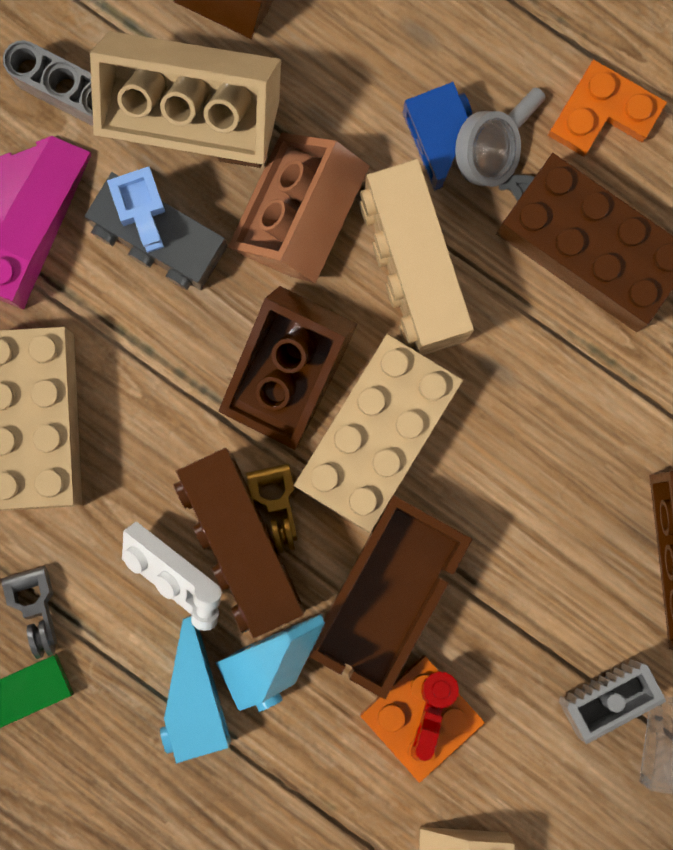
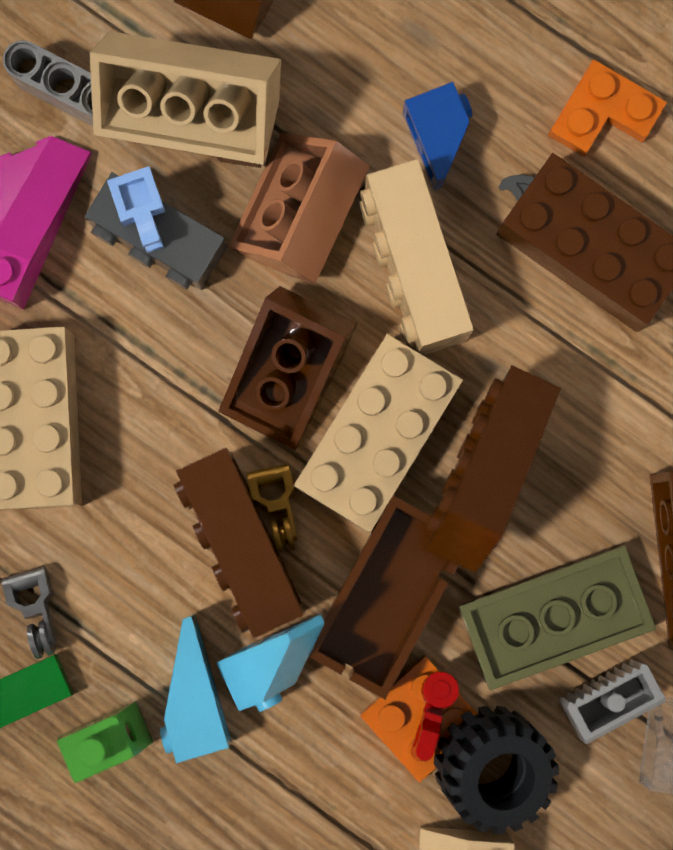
(104, 742): none -> bright green torso
(172, 575): white plate -> none
(491, 143): piece -> none
(491, 468): none -> reddish brown brick
(515, 794): none -> black tyre
(556, 617): none -> olive plate

